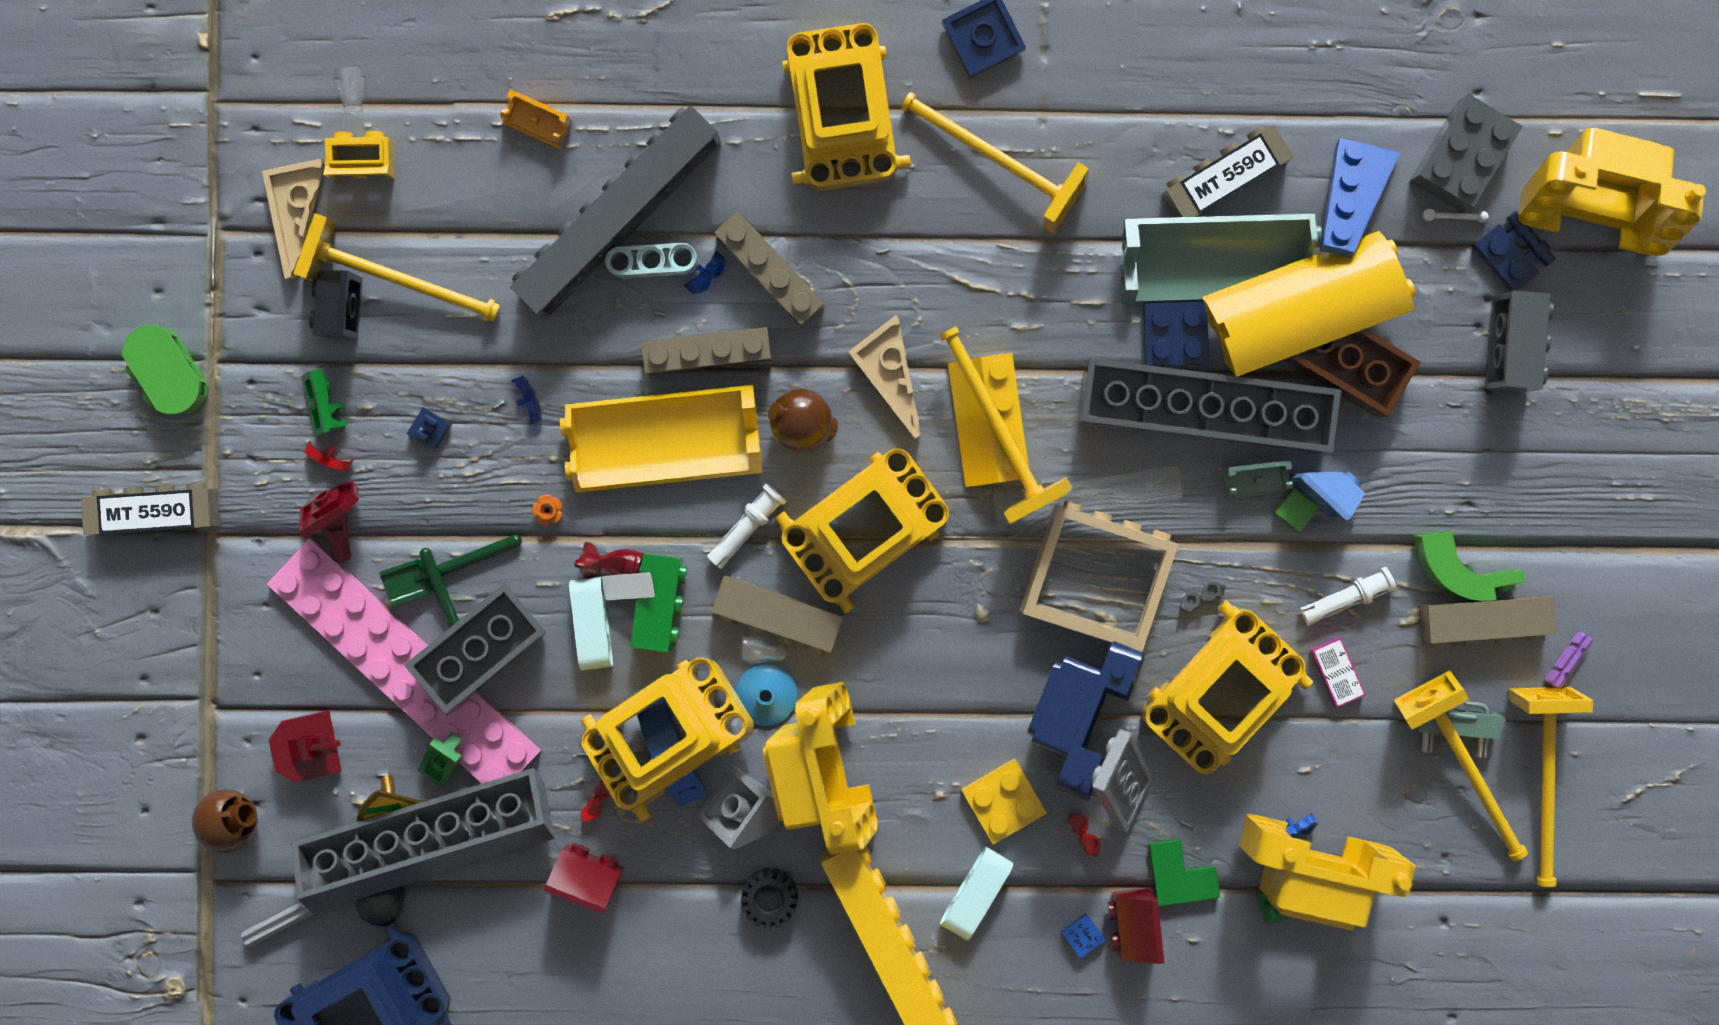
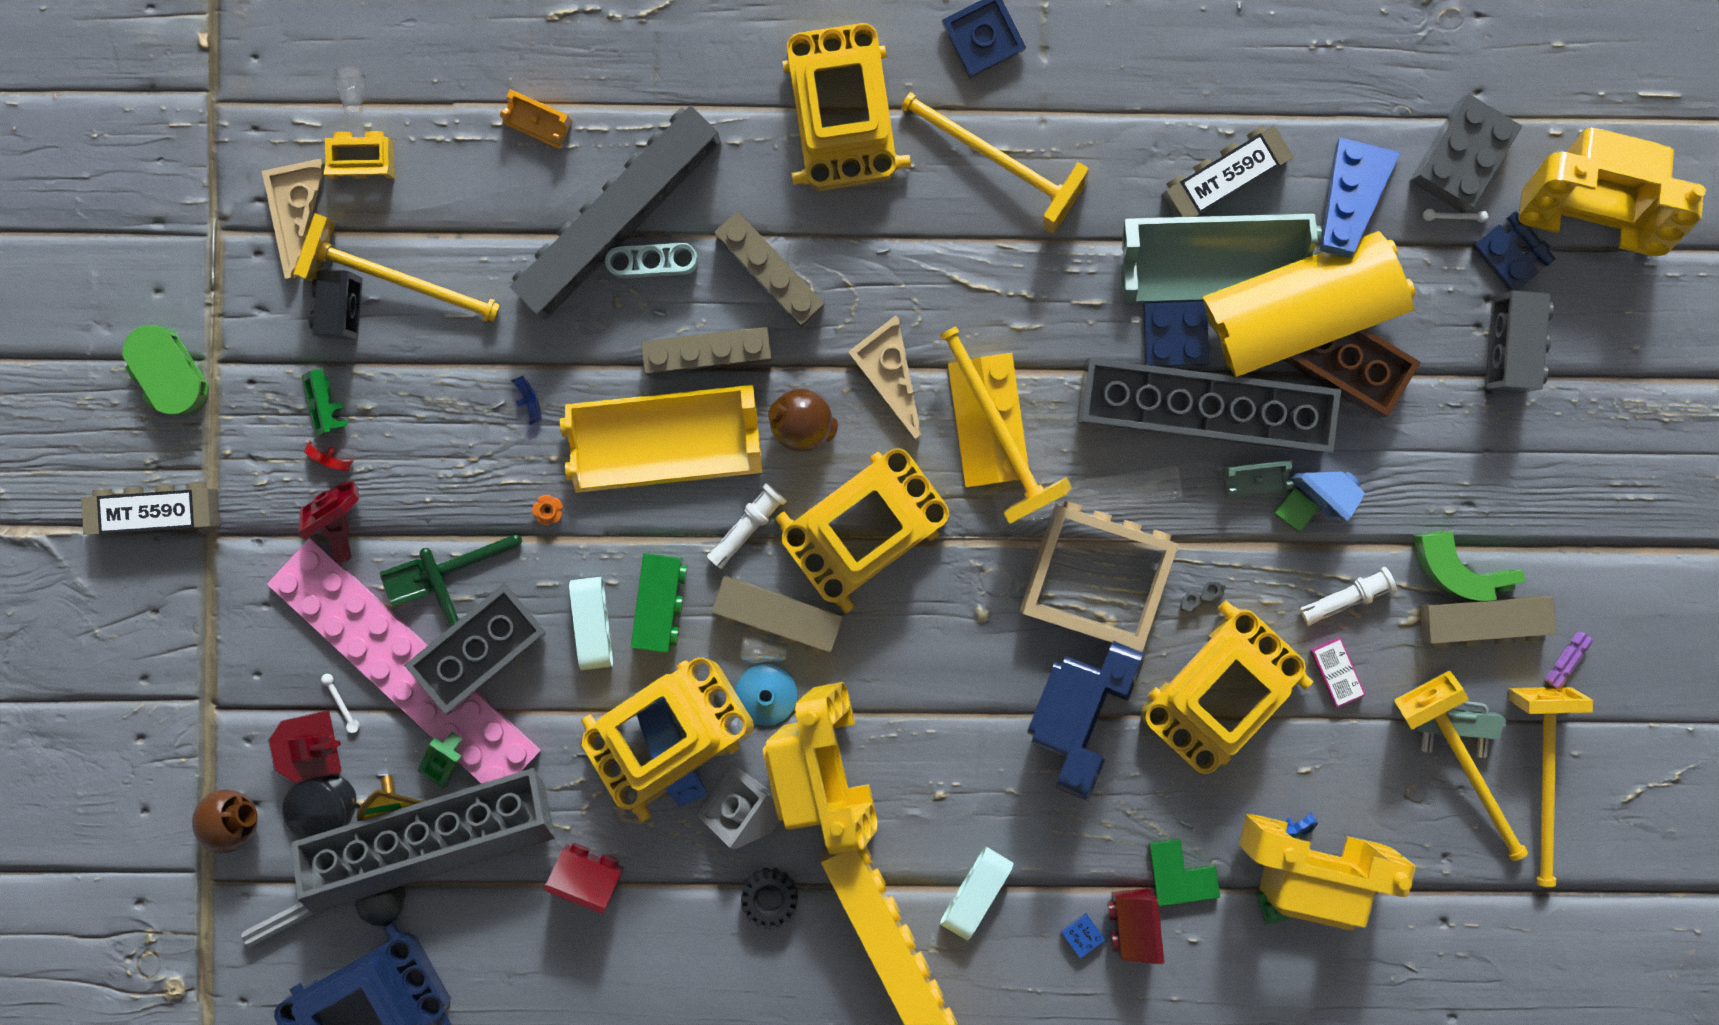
(318, 805): none -> black piece
(352, 725): none -> white hinge
(429, 428): dark blue tile -> none
(593, 807): red piece -> none
(614, 563): dark red animal -> none
(628, 586): white sticker -> none
(711, 270): clear blue piece -> none
(1003, 801): yellow plate -> none
(1089, 841): red piece -> none
(1122, 780): light grey plate -> none

